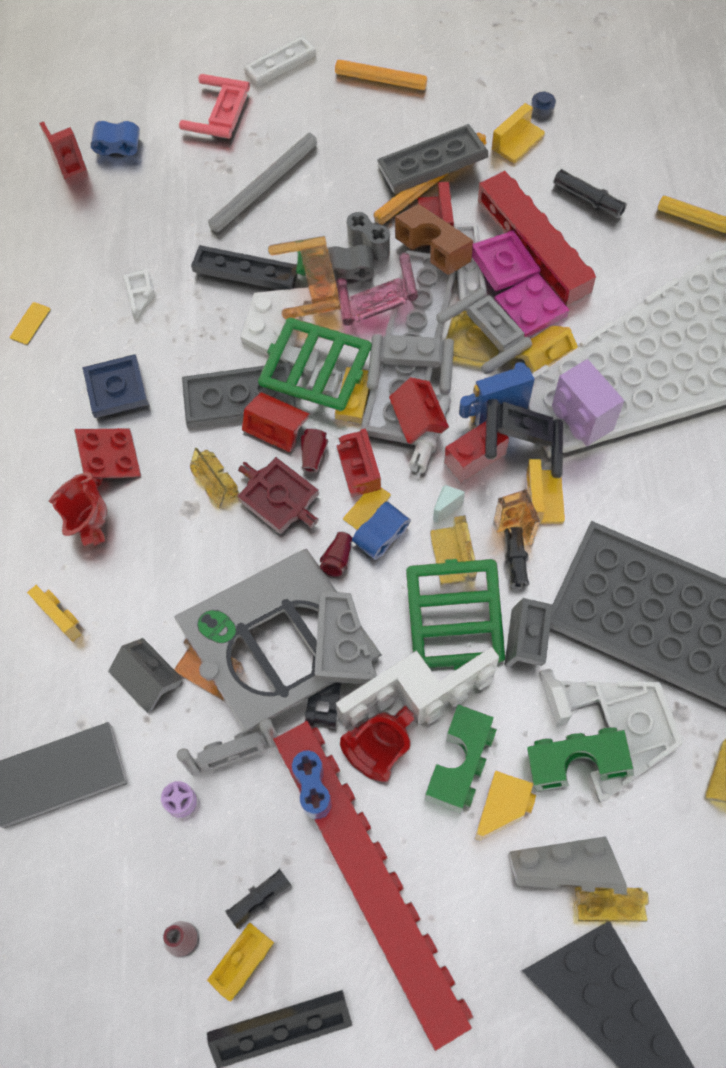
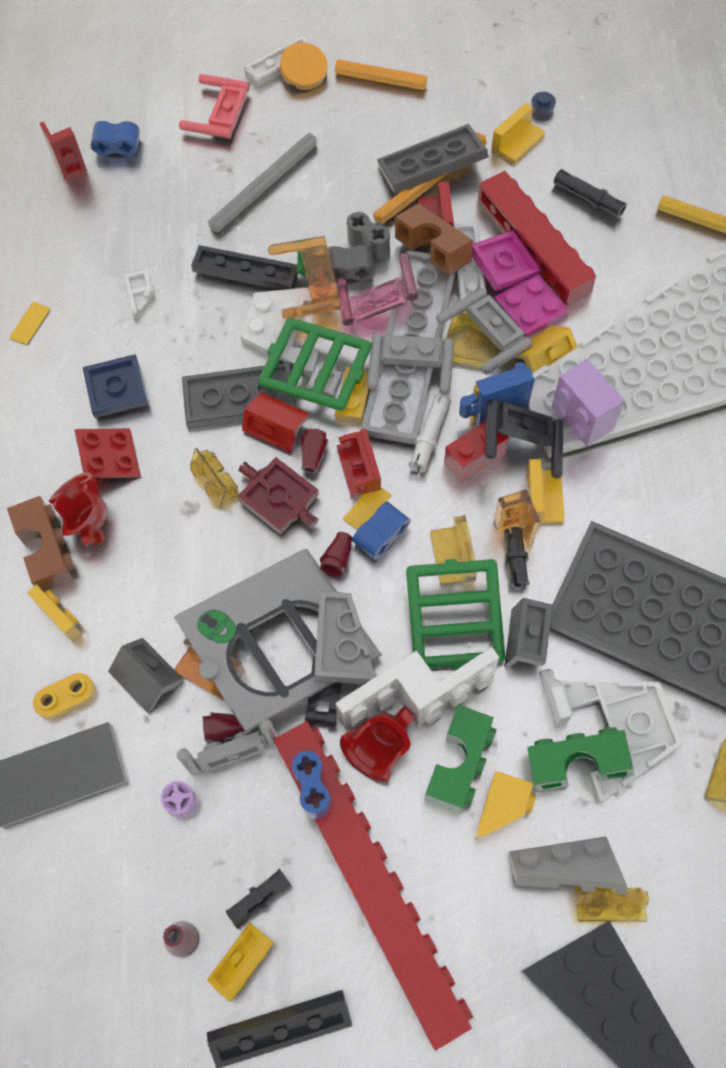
(49, 564): none -> dark orange arch
(63, 696): none -> yellow plate
(220, 726): none -> dark red cone
(303, 65): none -> light orange tile
(418, 409): red panel -> none
(448, 501): light aqua slope -> none

